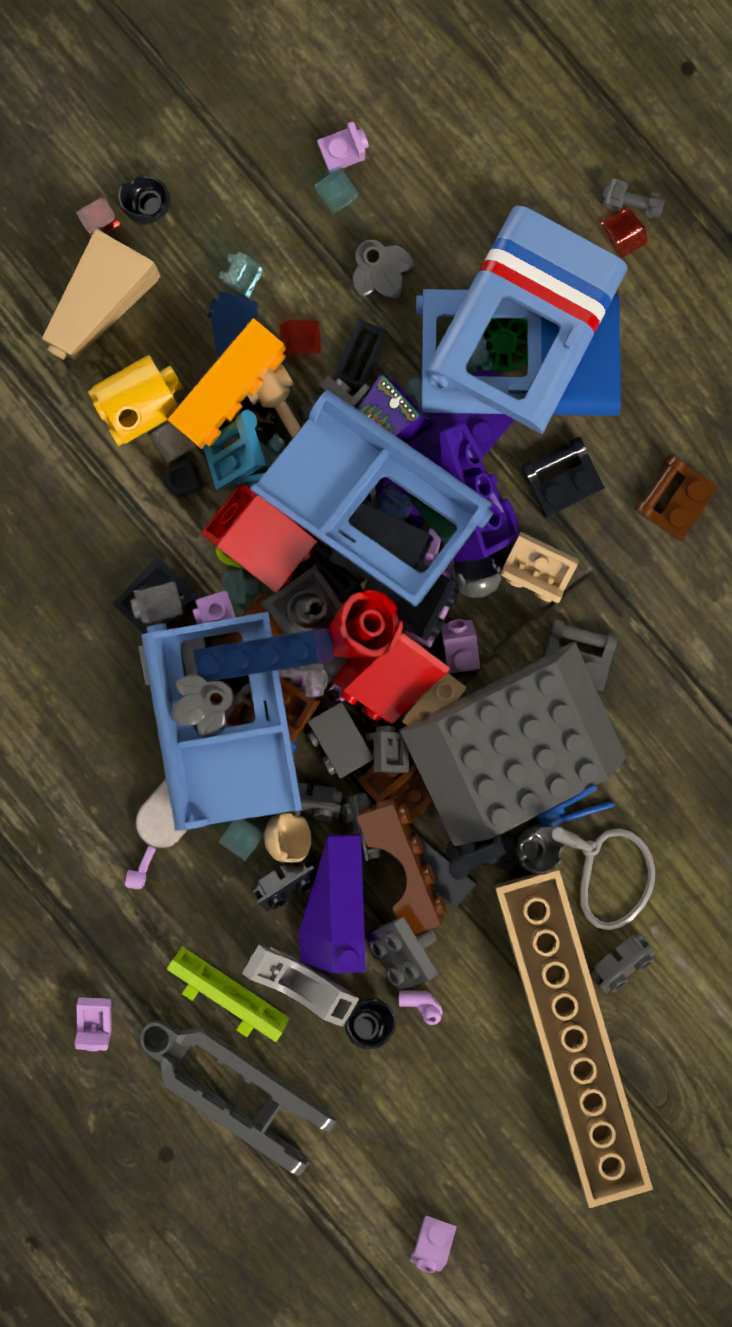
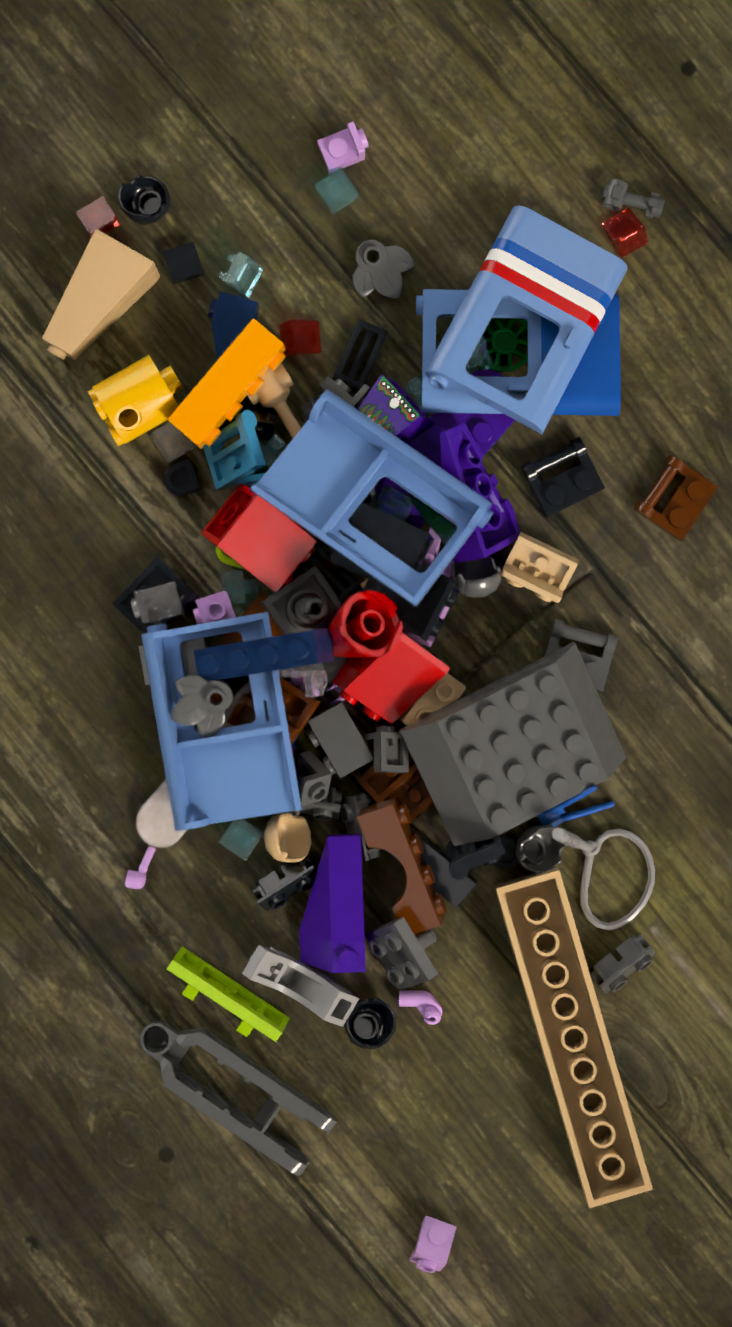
(93, 1024): lavender bracket -> none
(183, 263): none -> black tile
(313, 778): none -> dark grey bracket
(460, 646): lavender bracket -> none

